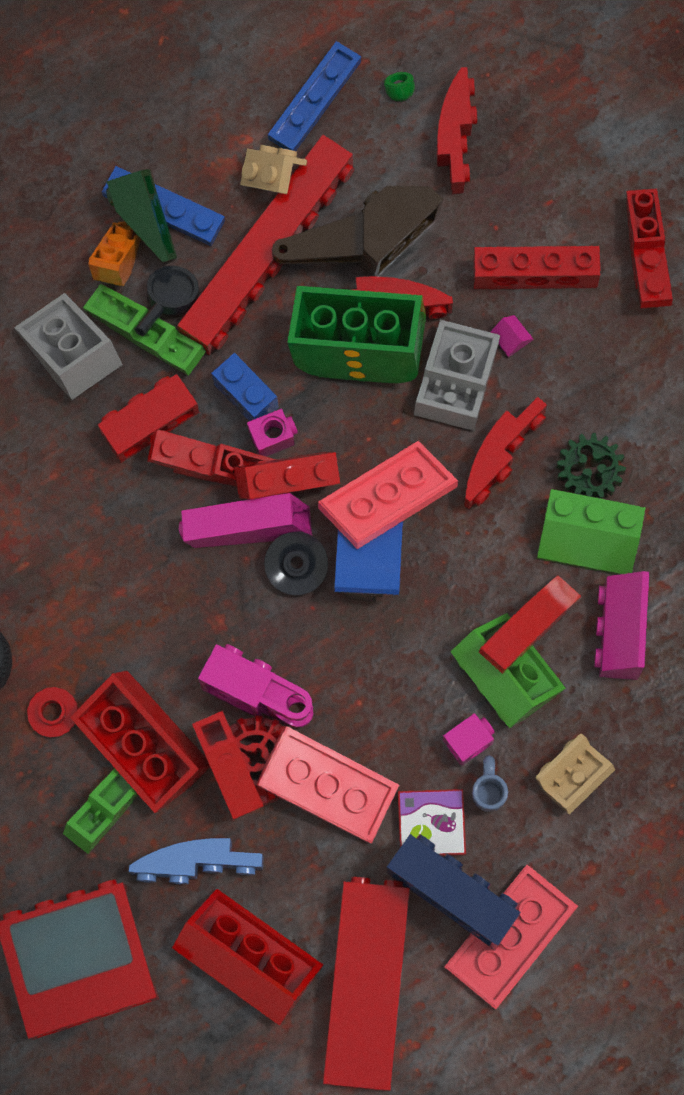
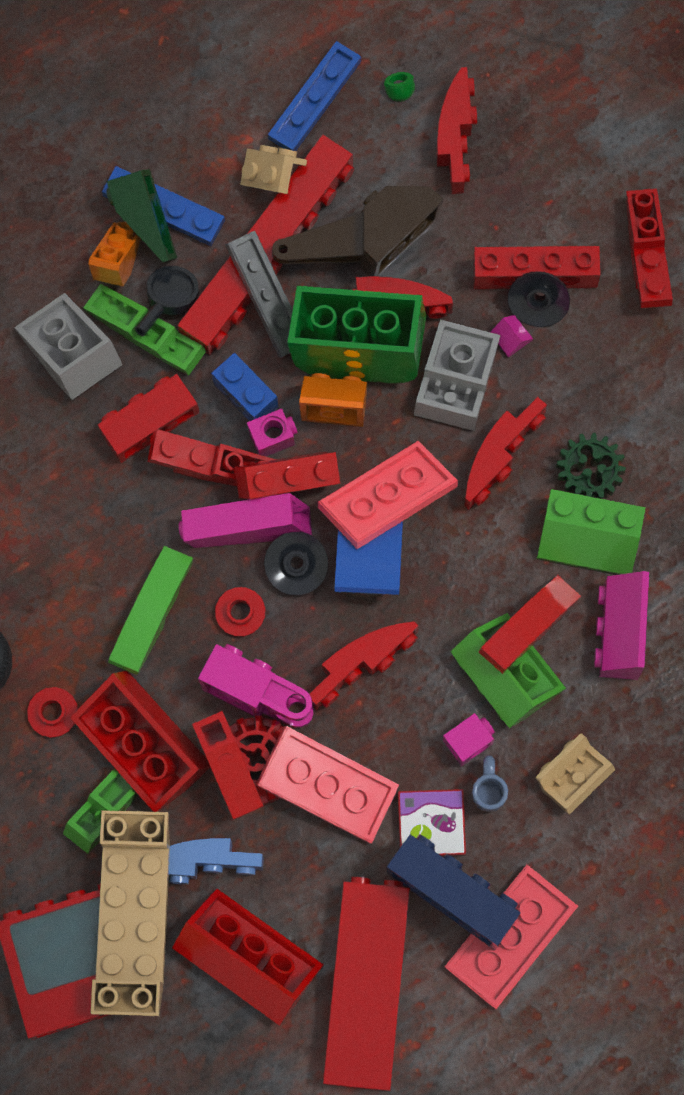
(132, 913): none -> tan slope
(150, 610): none -> bright green slope
(247, 625): none -> red piece
(263, 288): none -> dark grey tile
(333, 400): none -> orange slope
(370, 651): none -> red slope
(537, 309): none -> black dish

